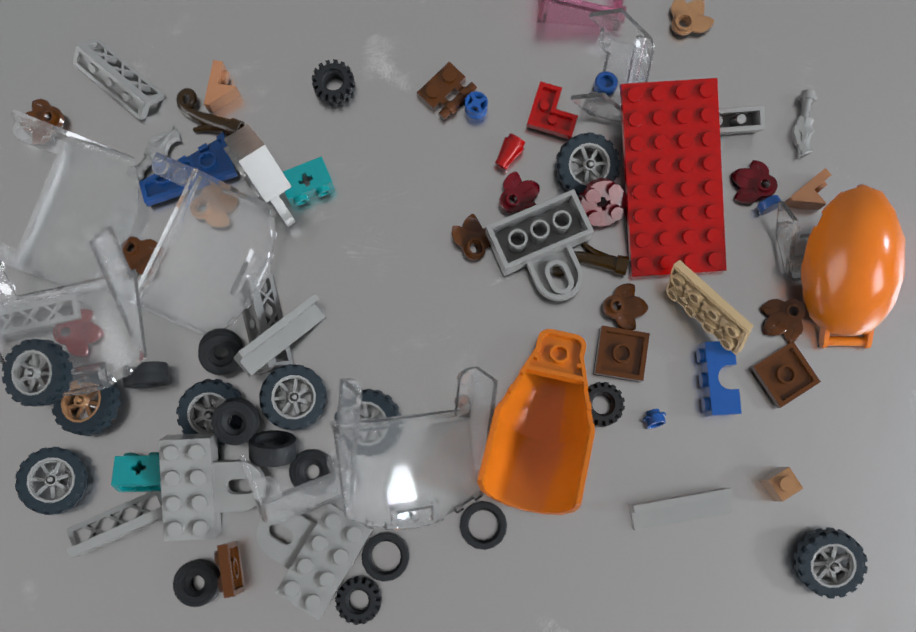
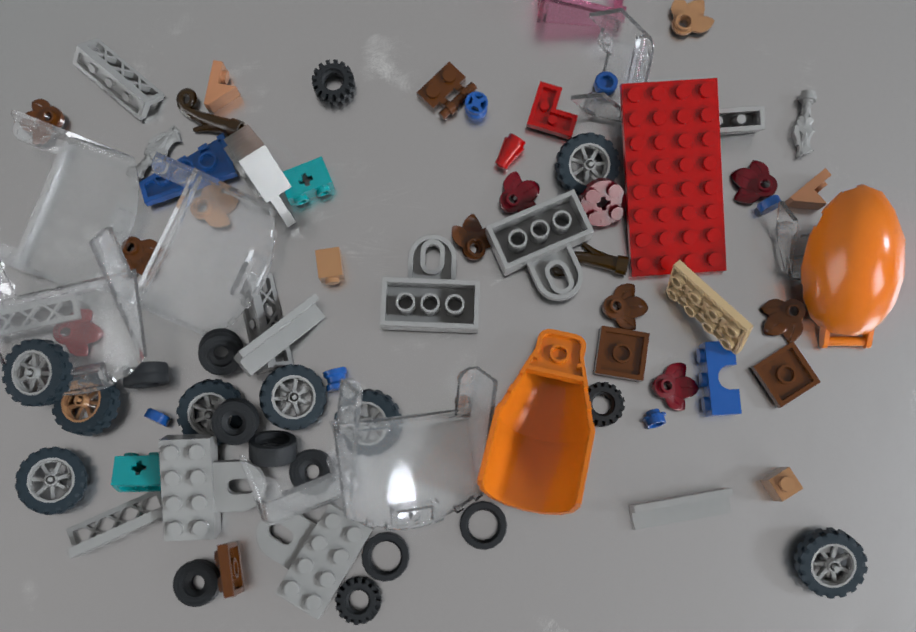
(157, 417): none -> blue tile
(330, 265): none -> medium nougat brick
(333, 378): none -> blue wheel
(430, 297): none -> light grey brick
(678, 386): none -> dark red plate

